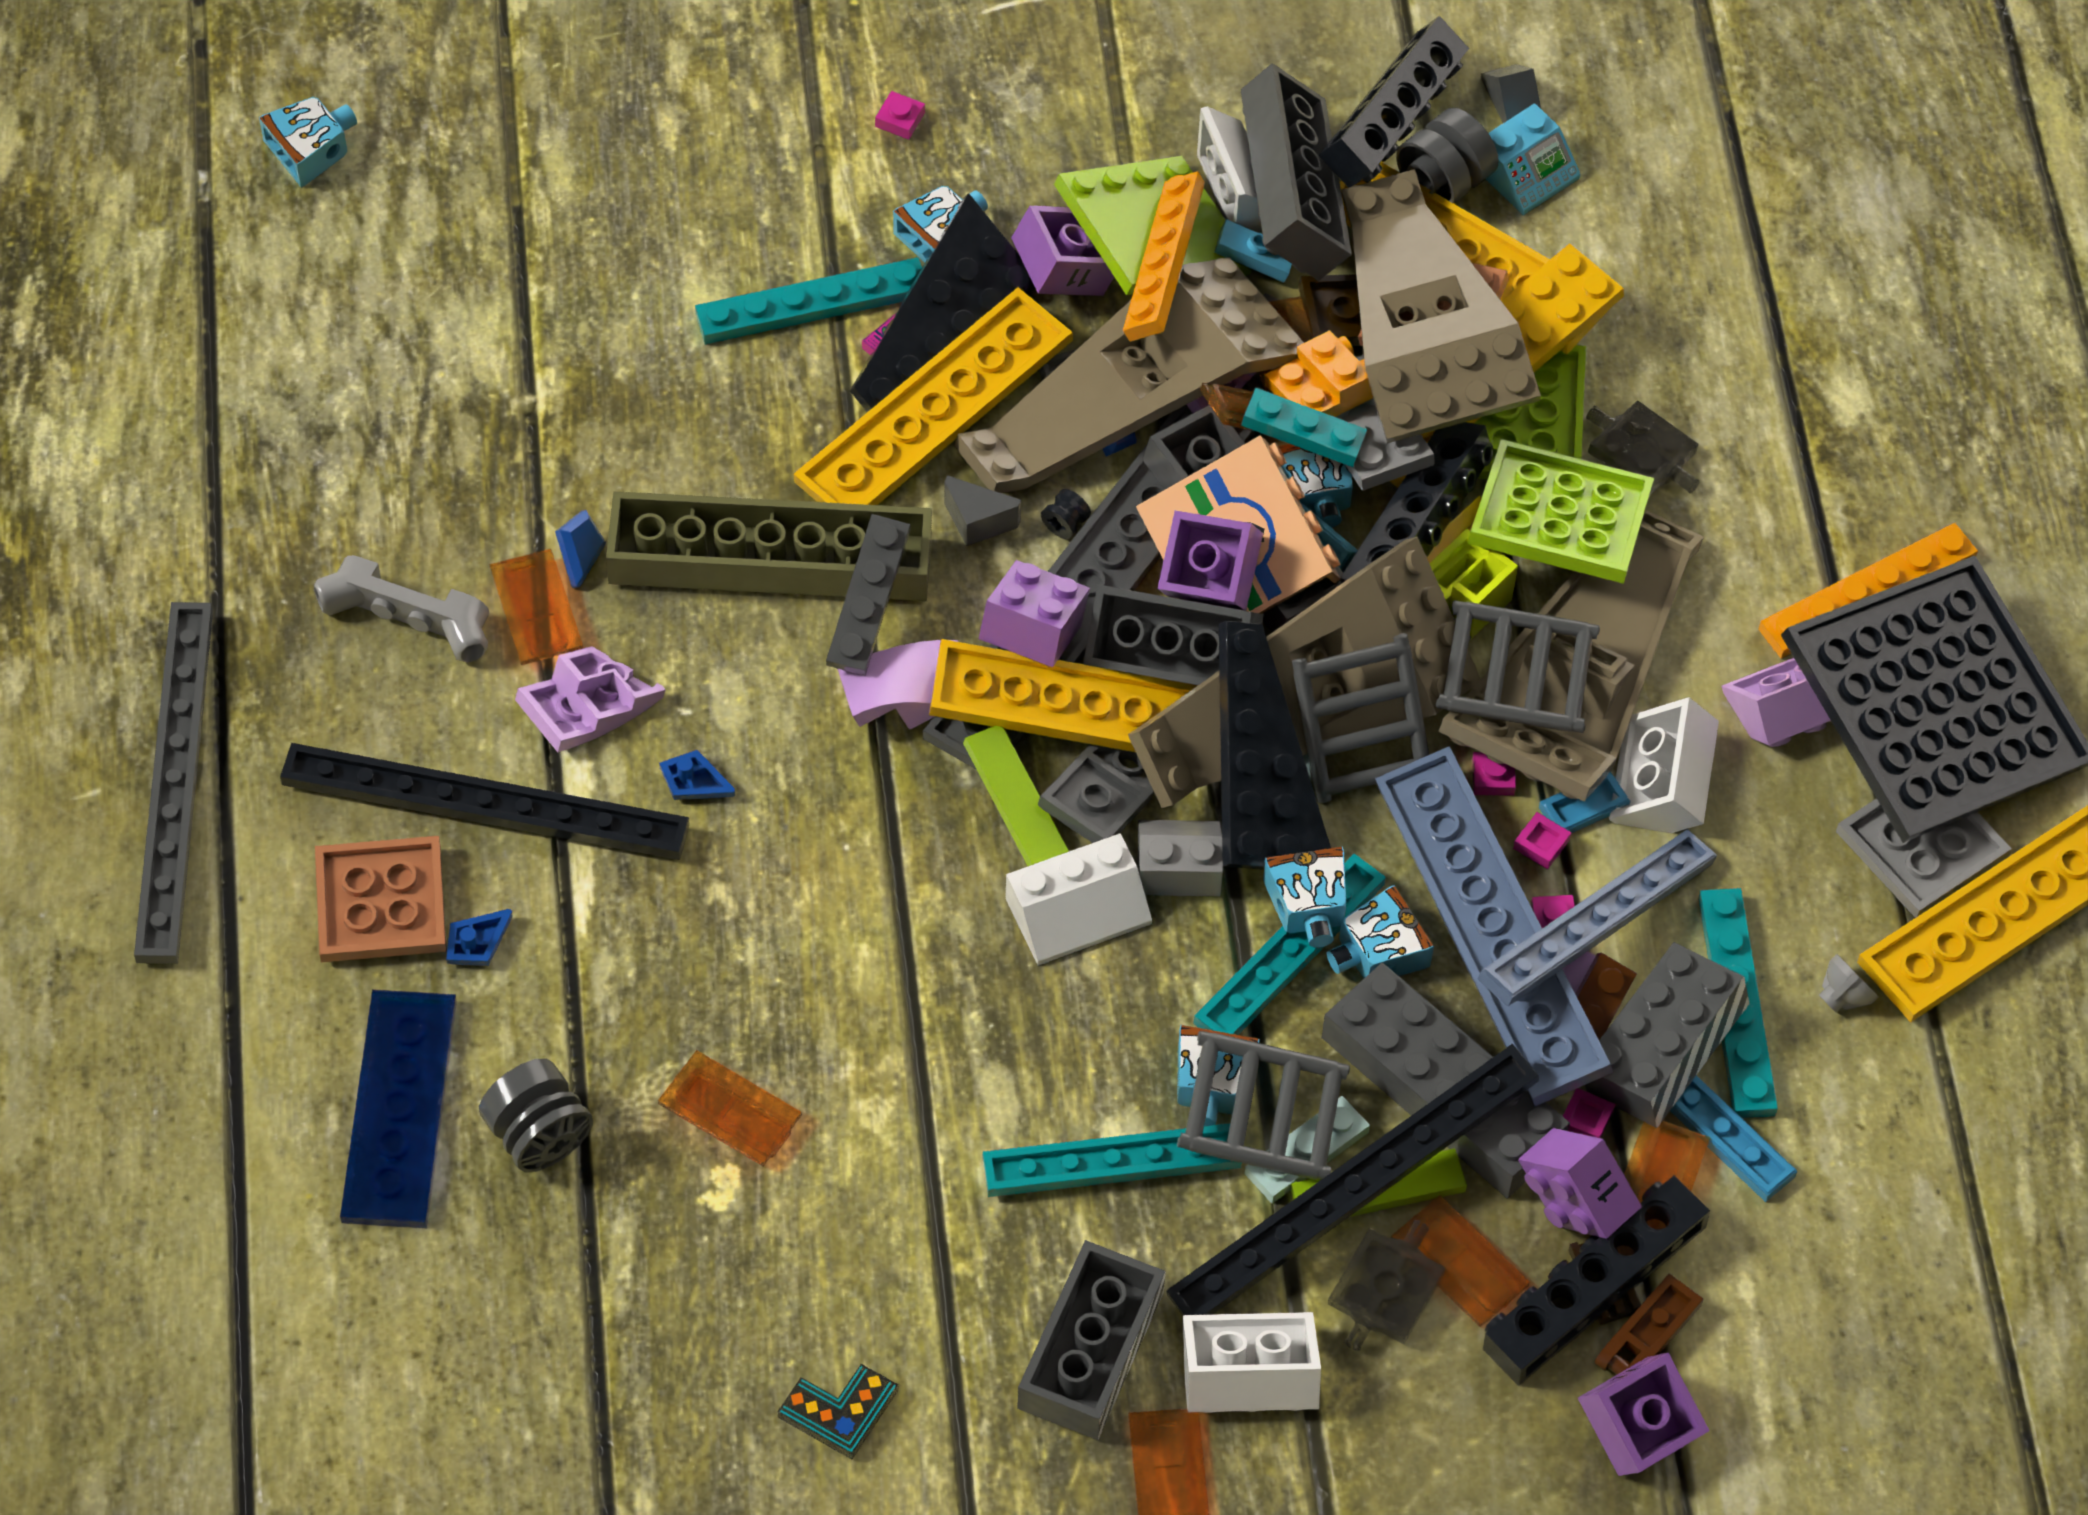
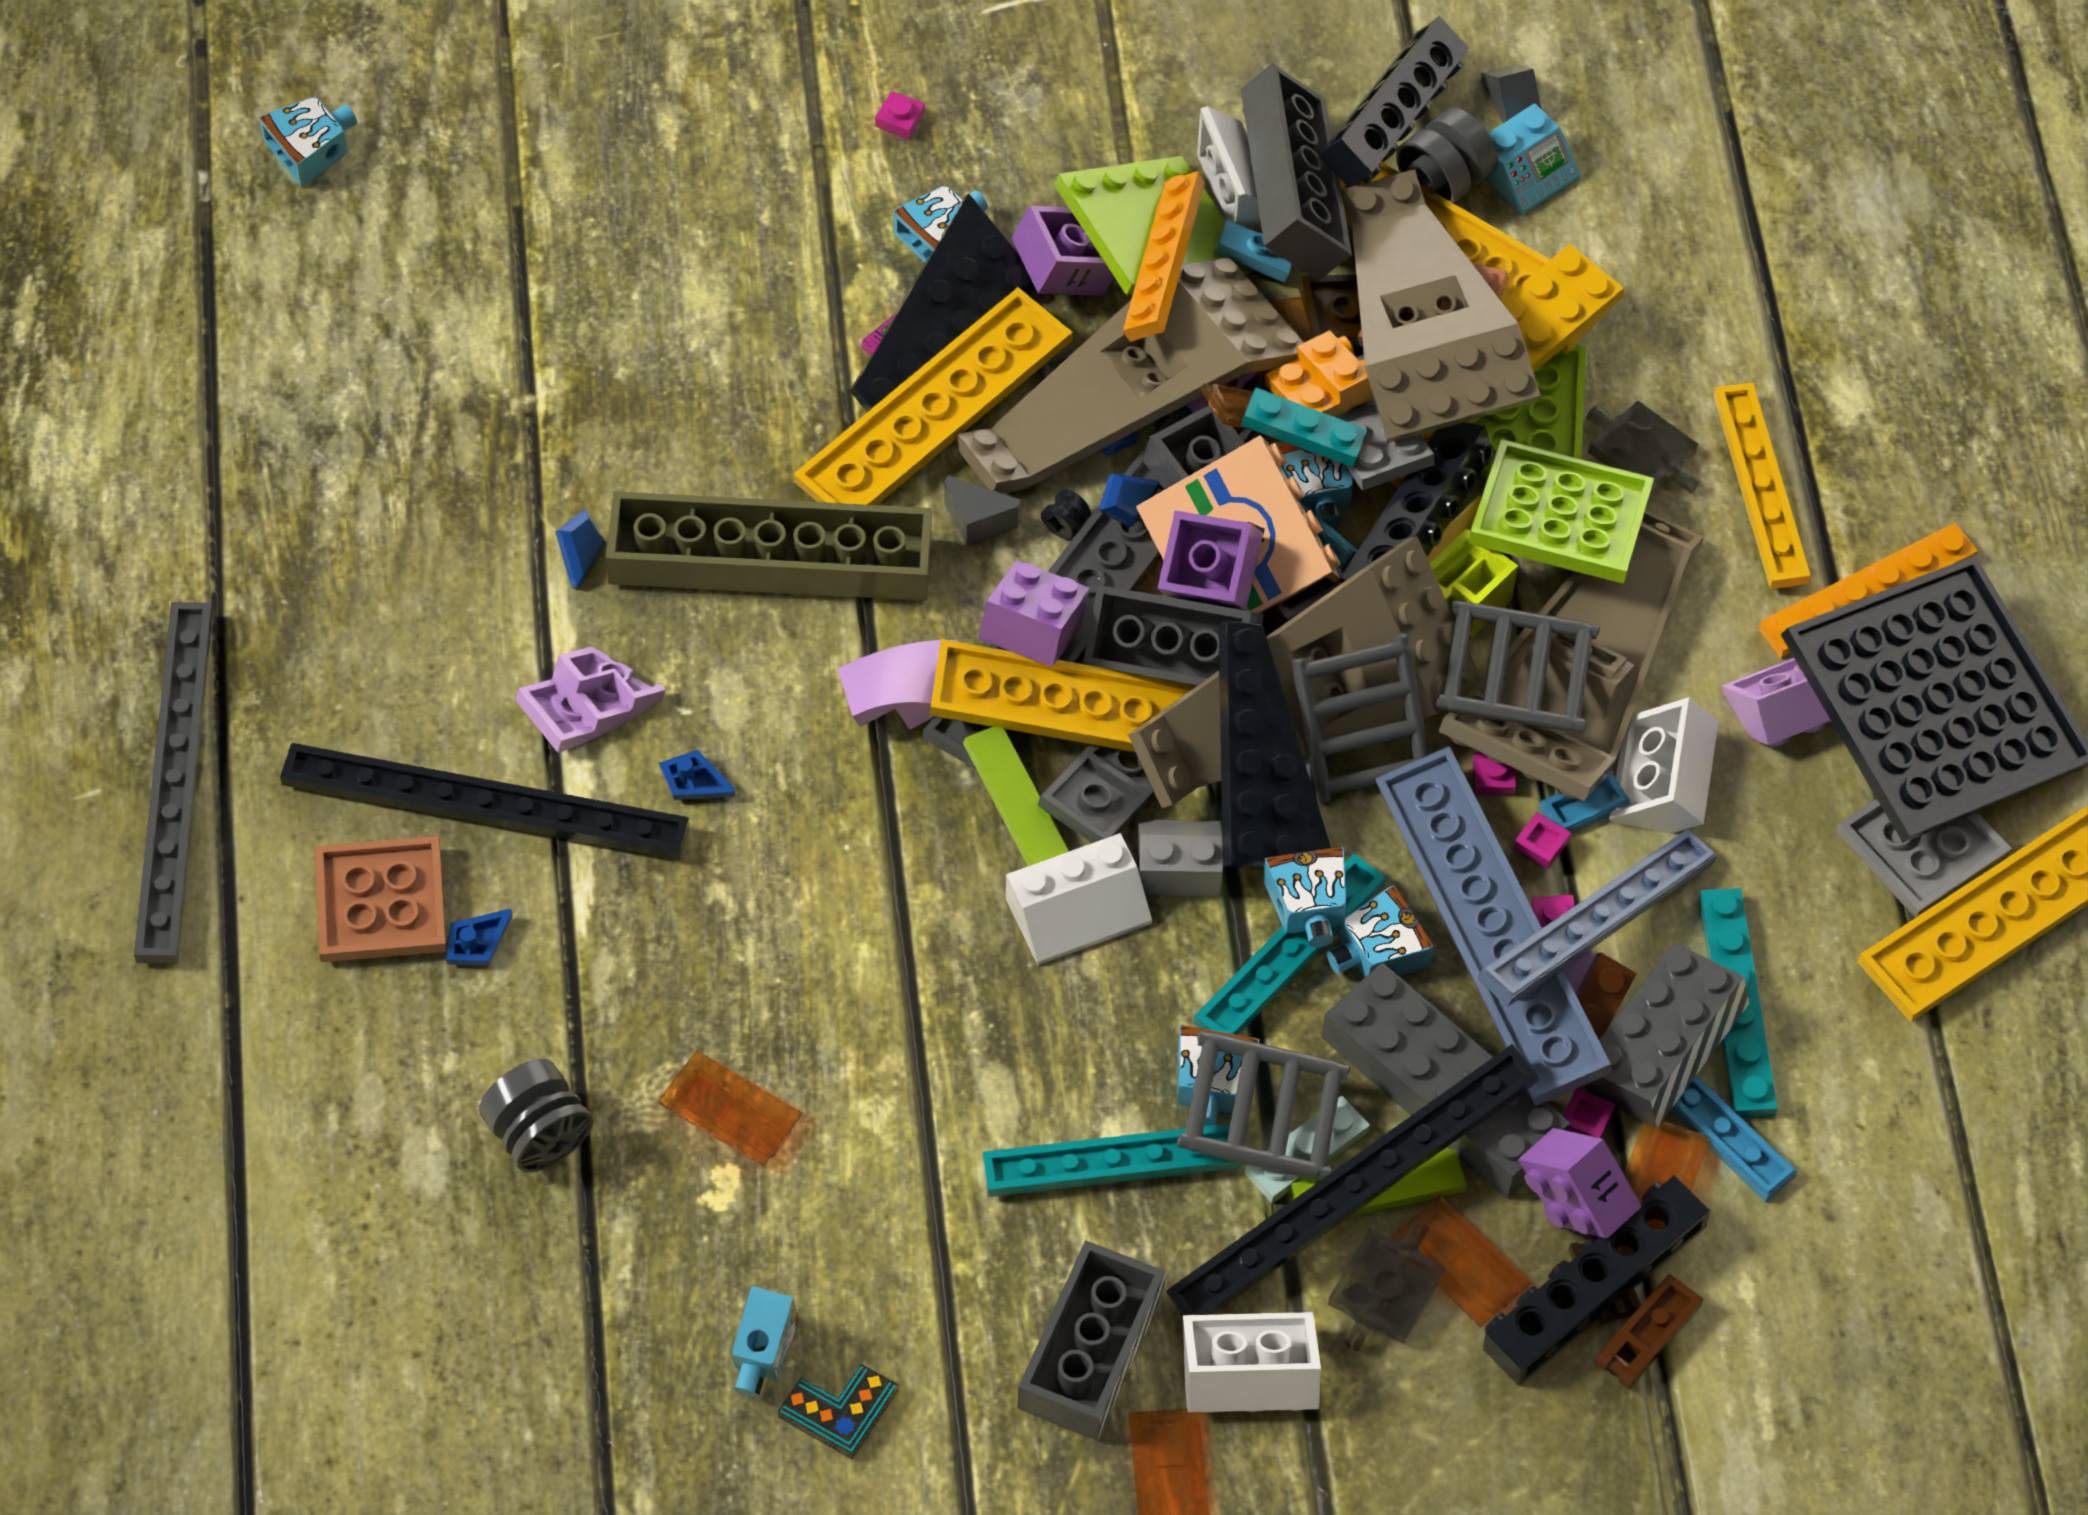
(360, 585): light grey plate -> none
(399, 1109): clear blue tile -> none
(536, 606): clear orange piece -> none
(766, 1323): none -> medium azure torso
(806, 301): teal plate -> none
(868, 595): dark grey plate -> none
(1124, 494): none -> blue piece
(1643, 1414): medium lavender brick -> none
(1761, 486): none -> yellow plate
(1845, 987): light grey piece -> none

